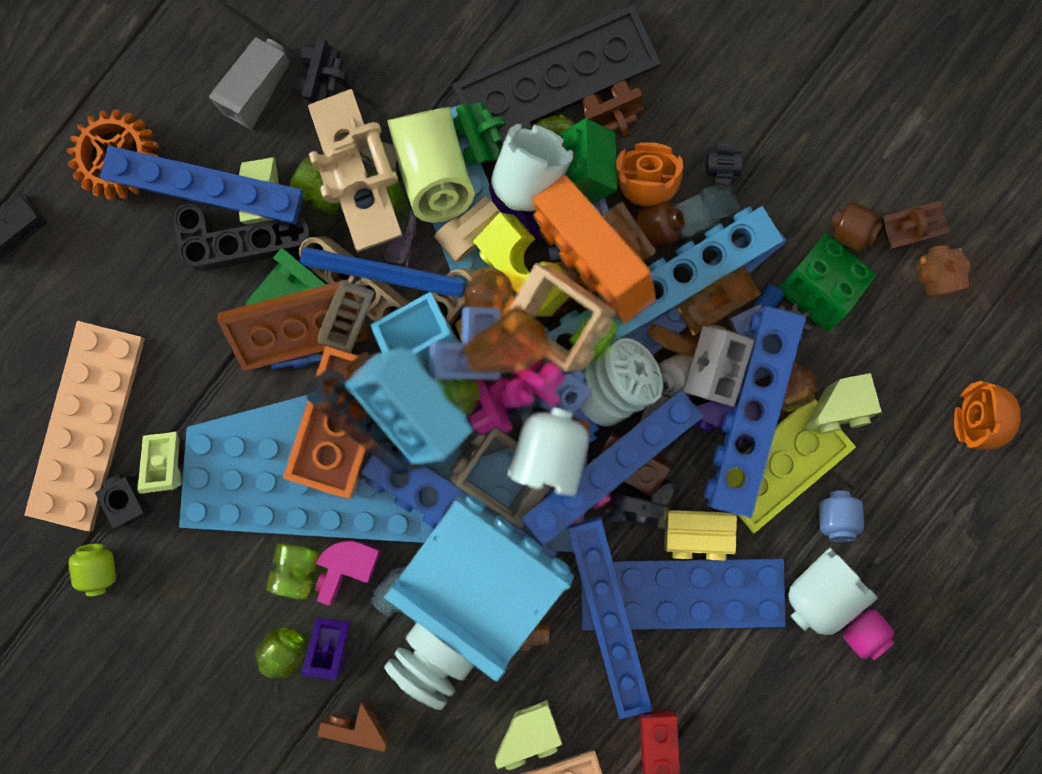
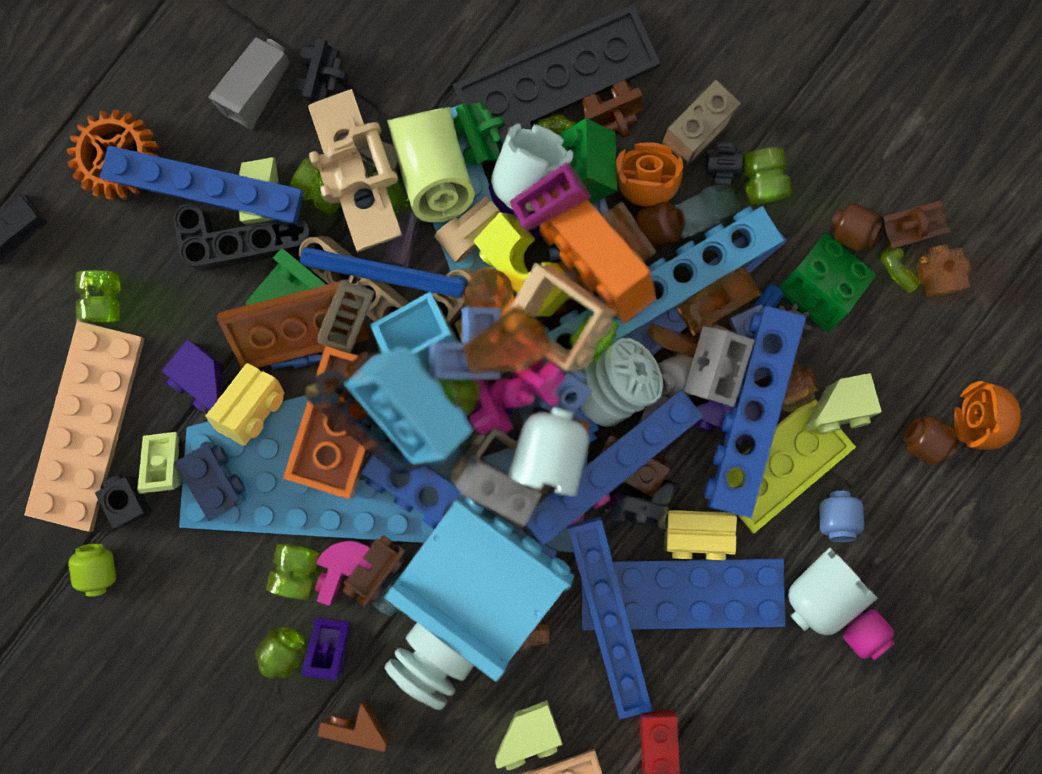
(97, 308): none -> clear neon green wheel
(196, 373): none -> dark purple slope
(211, 480): none -> dark blue bracket
(246, 405): none -> light yellow brick
(383, 561): none -> reddish brown hinge
(497, 490): none -> light grey brick
(565, 201): none -> magenta slope
(698, 128): none -> dark tan window
(766, 175): none -> clear neon green wheel
(897, 270): none -> clear neon green arm
(930, 440): none -> reddish brown head

